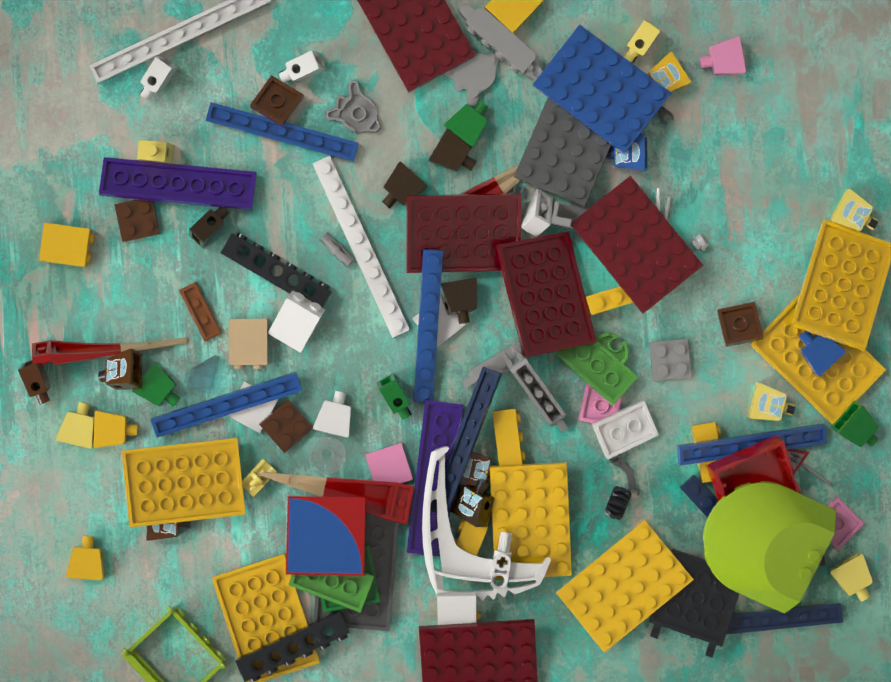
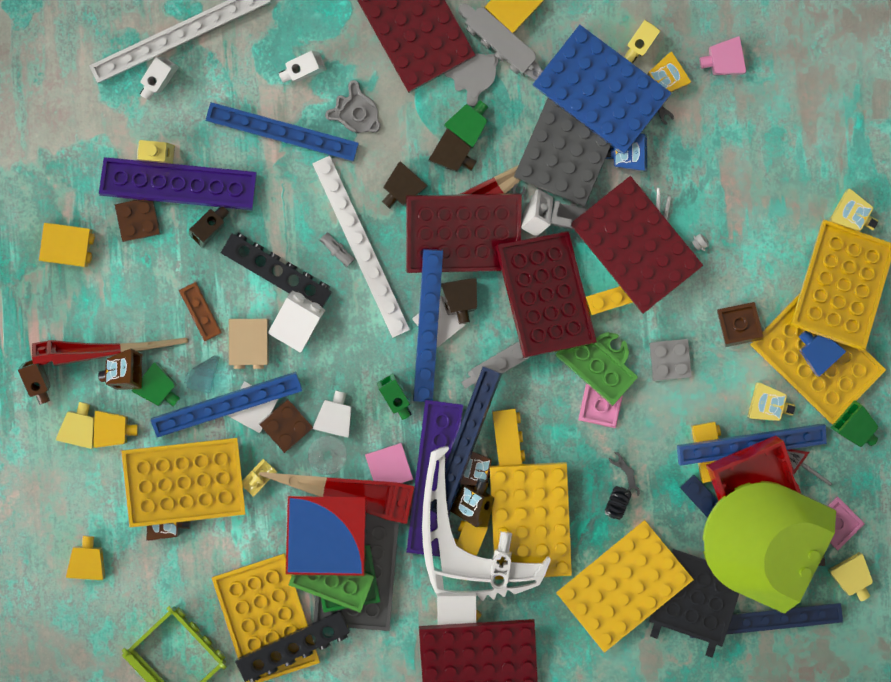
(276, 101): reddish brown plate -> none
(535, 389): light grey hinge -> none
(625, 429): white plate -> none

